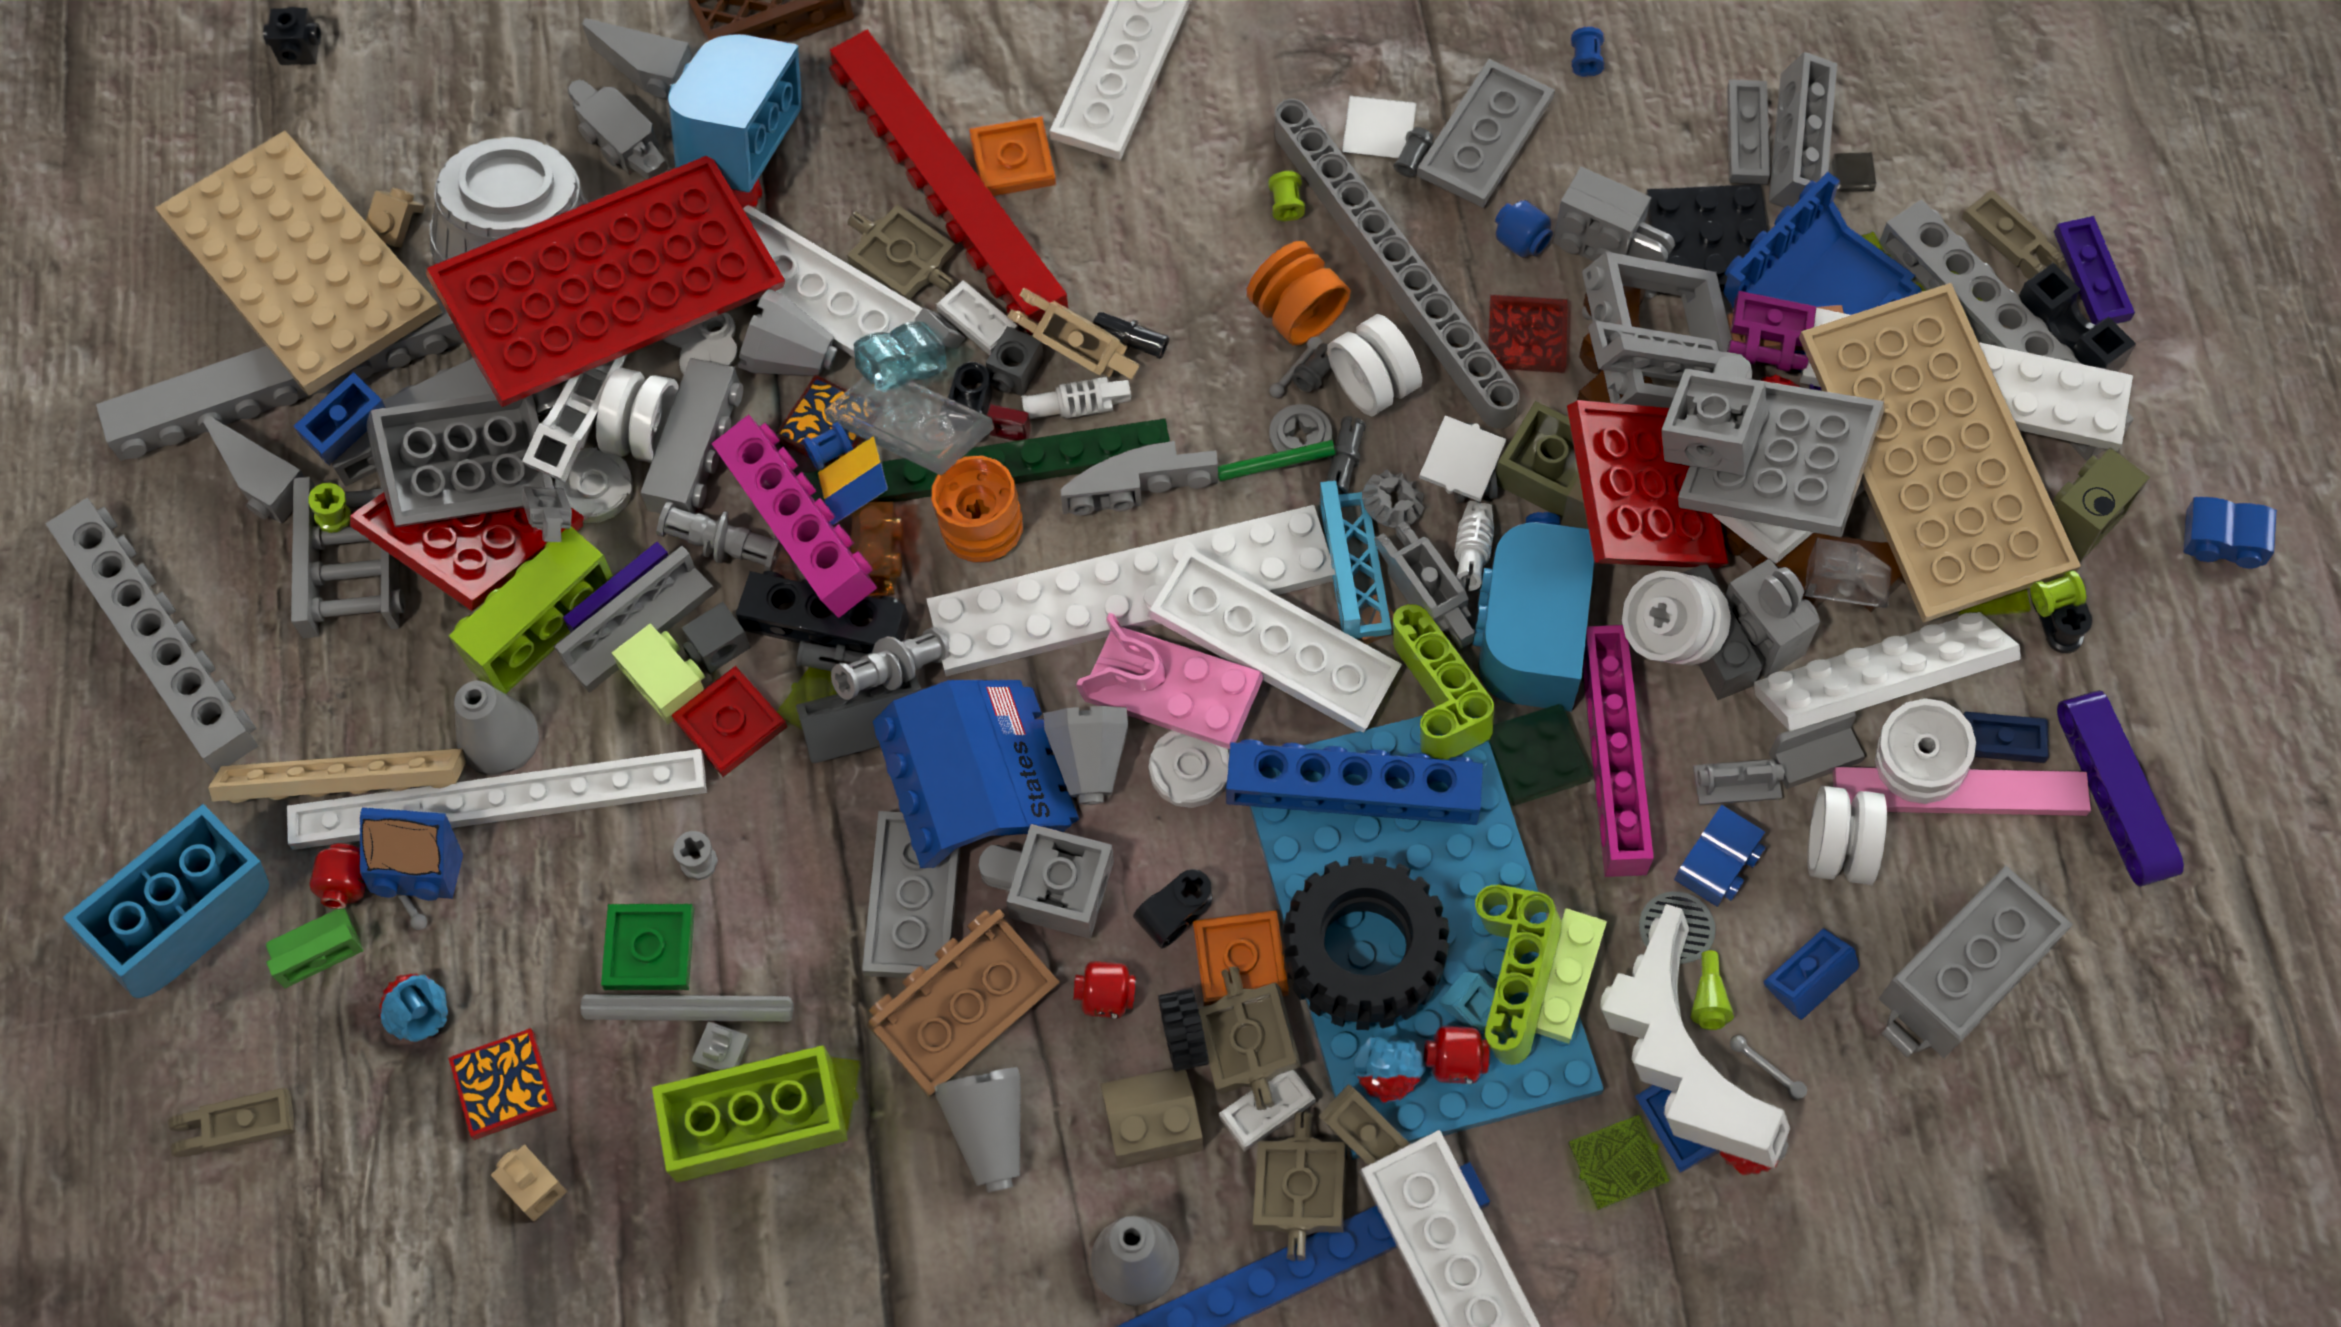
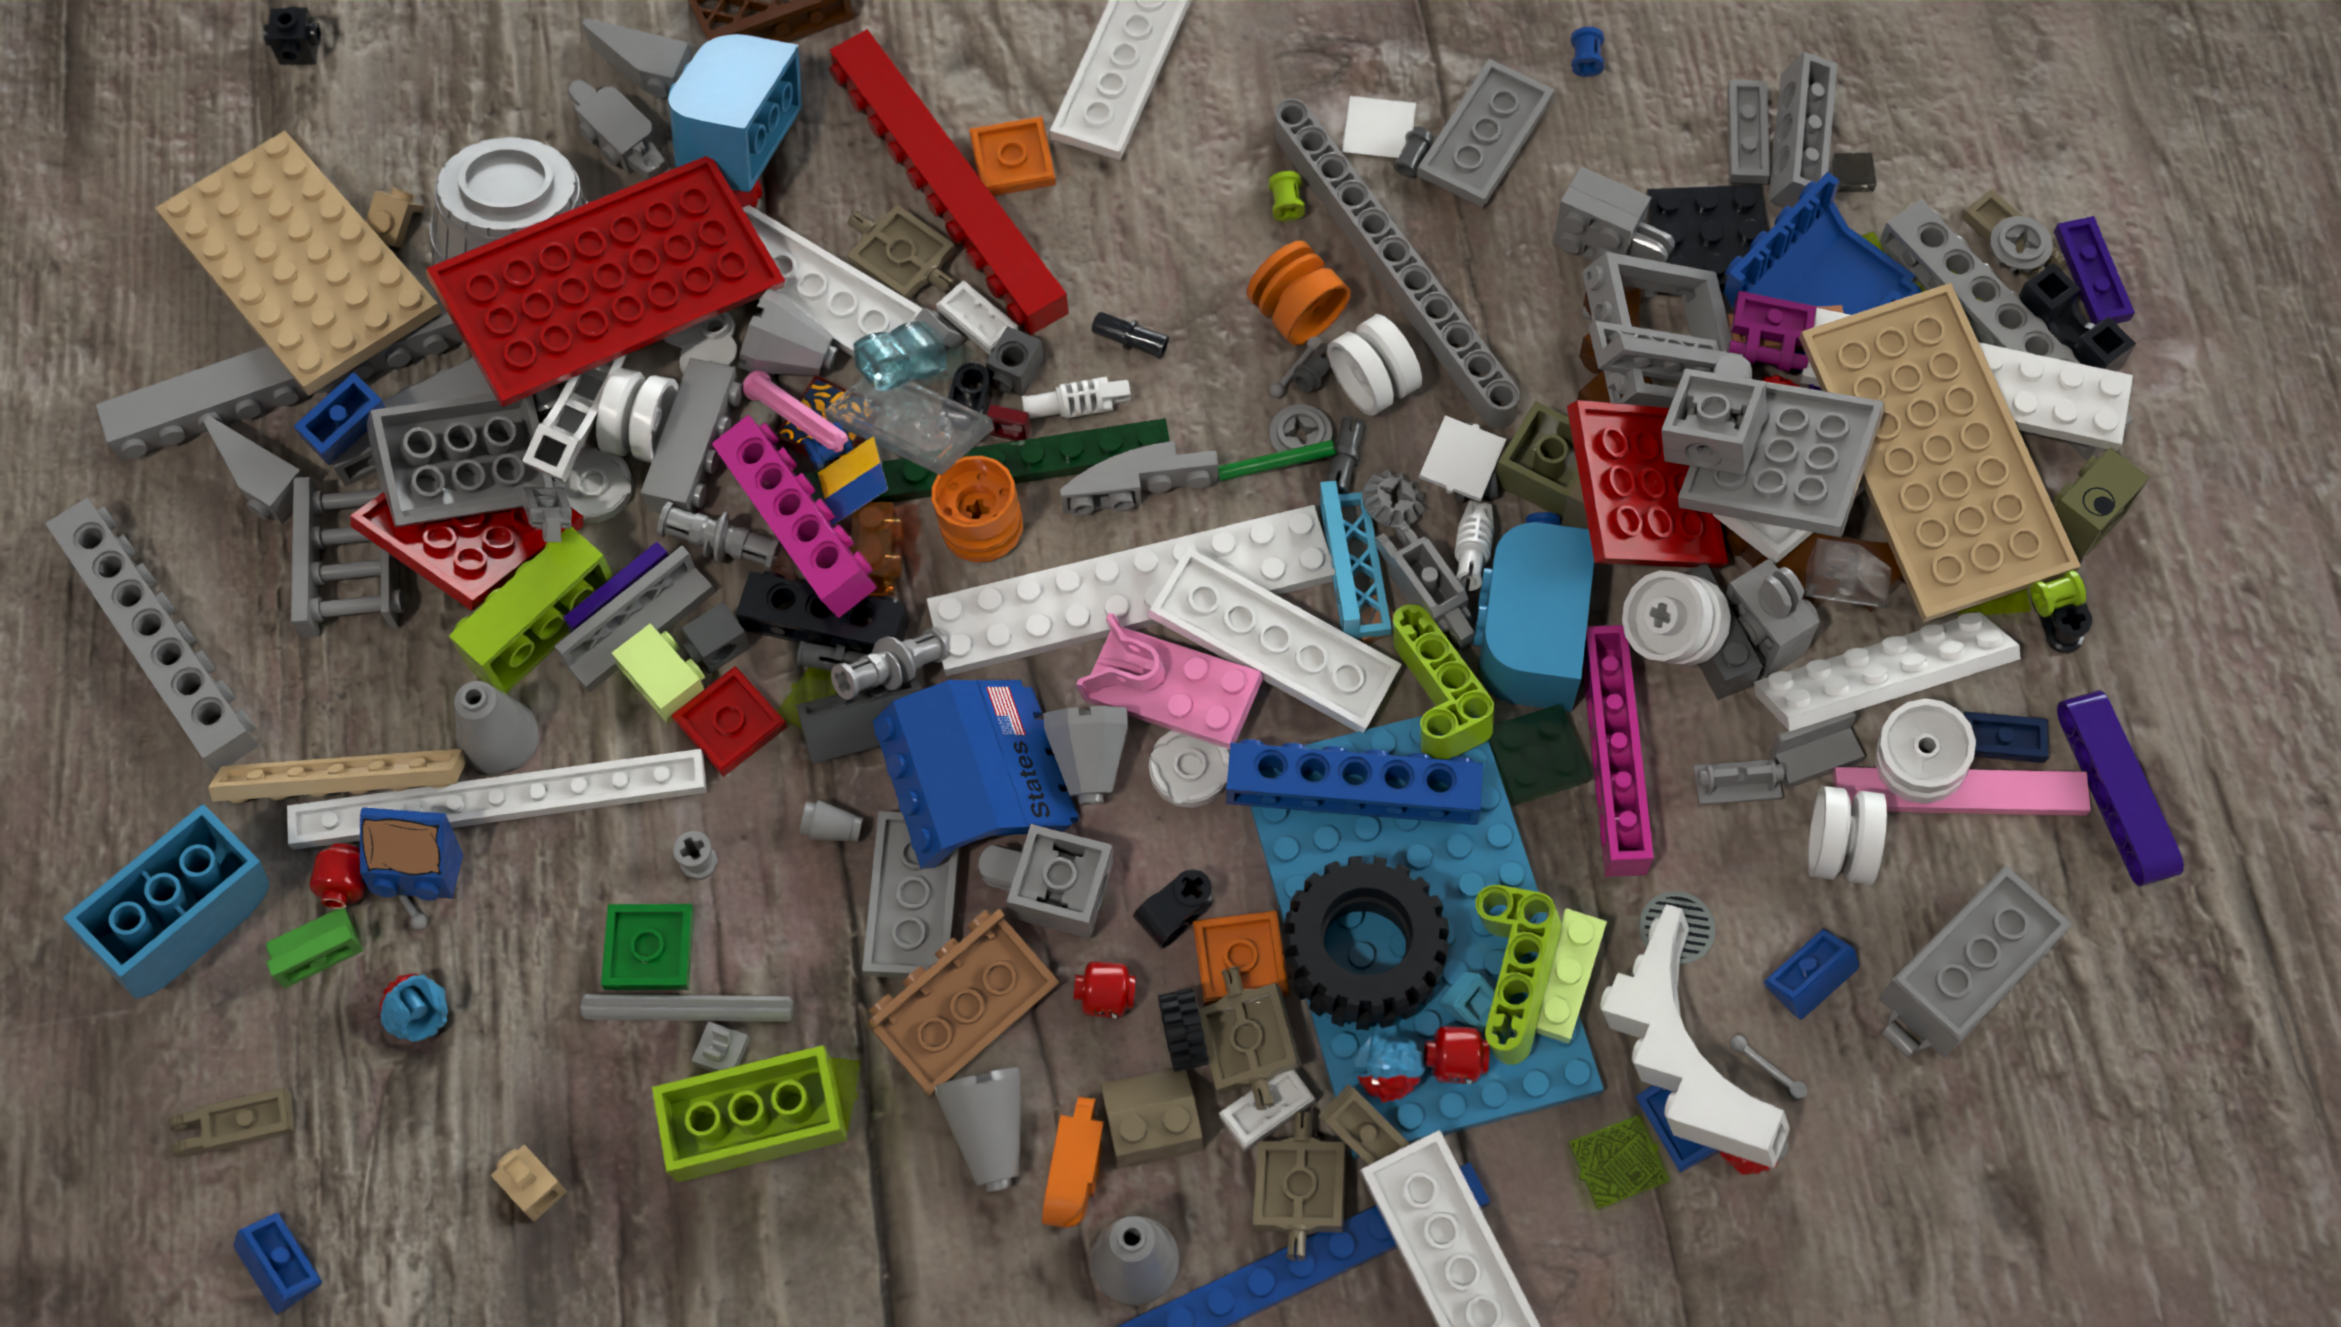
(276, 1262): none -> blue slope
(329, 507): lime bush -> none
(502, 1084): tile -> none
(759, 387): none -> bright pink axle
(829, 823): none -> light grey cone
(1073, 1166): none -> orange piece
(1076, 337): tan hinge -> none
(1523, 228): blue head -> none
(1528, 333): clear red tile -> none
(1711, 1003): lime cone -> none
(1720, 856): blue brick -> none
(2037, 243): none -> light grey gear
(2230, 531): blue brick -> none

